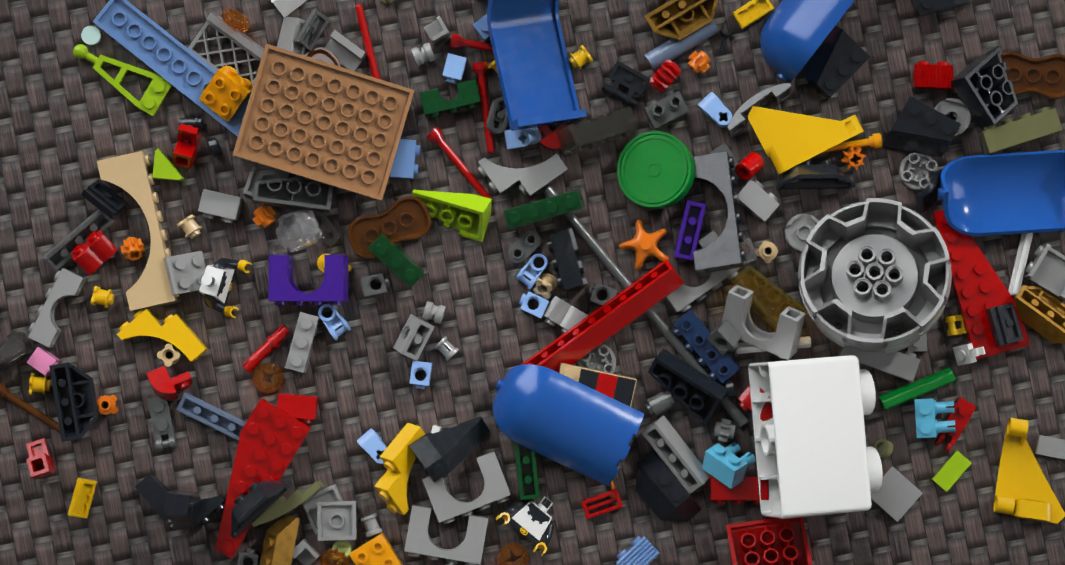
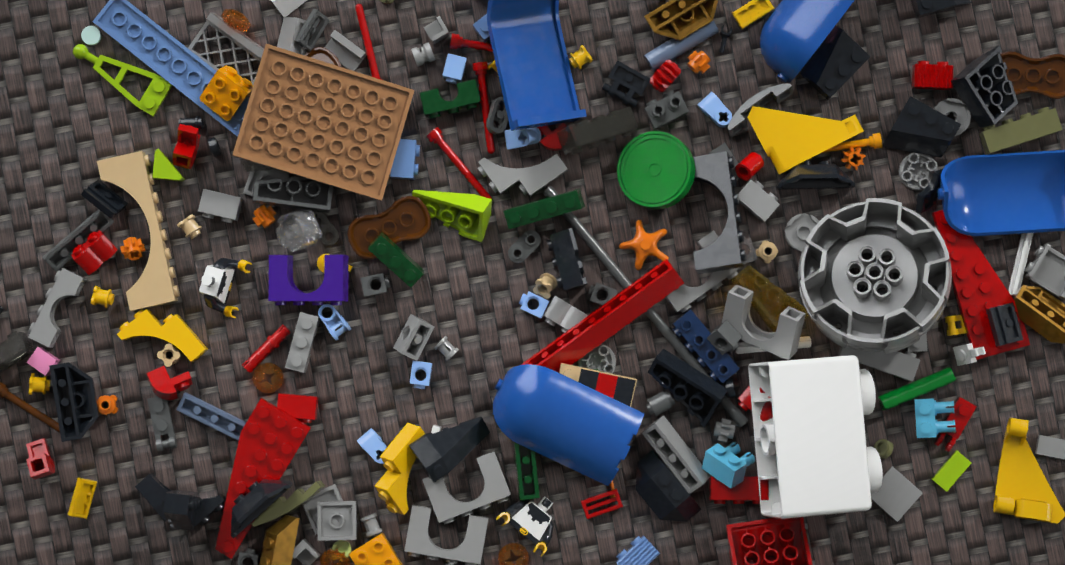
(185, 272): light grey piece -> none
(433, 312): light grey wheel -> none
(531, 271): light blue piece -> none
(689, 230): dark purple brick -> none

